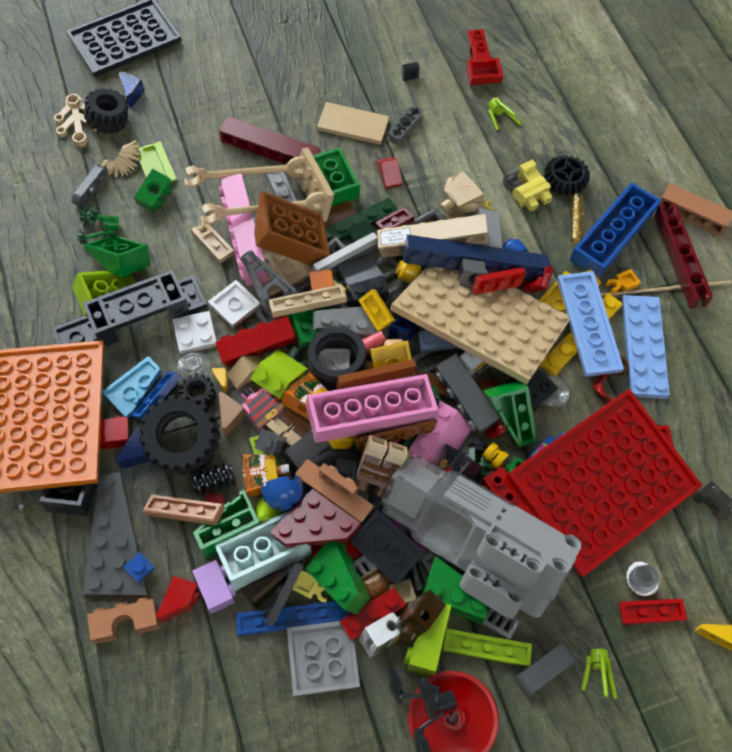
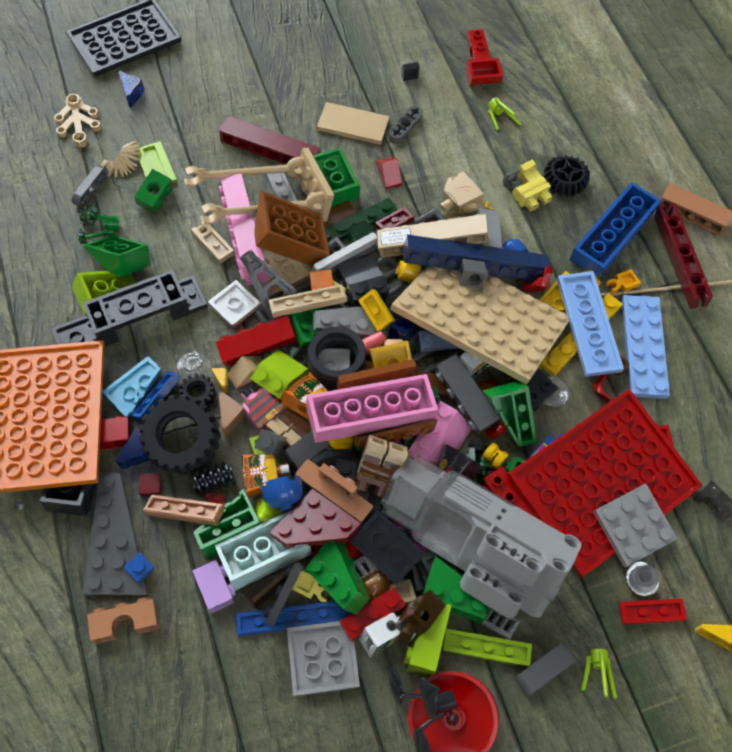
(106, 110): black tyre -> none
(149, 484): none -> dark red tile
(178, 599): red slope -> none
(194, 332): white plate -> none
(498, 281): red plate -> none
(576, 223): clear yellow pin -> none
(635, 525): none -> light grey plate

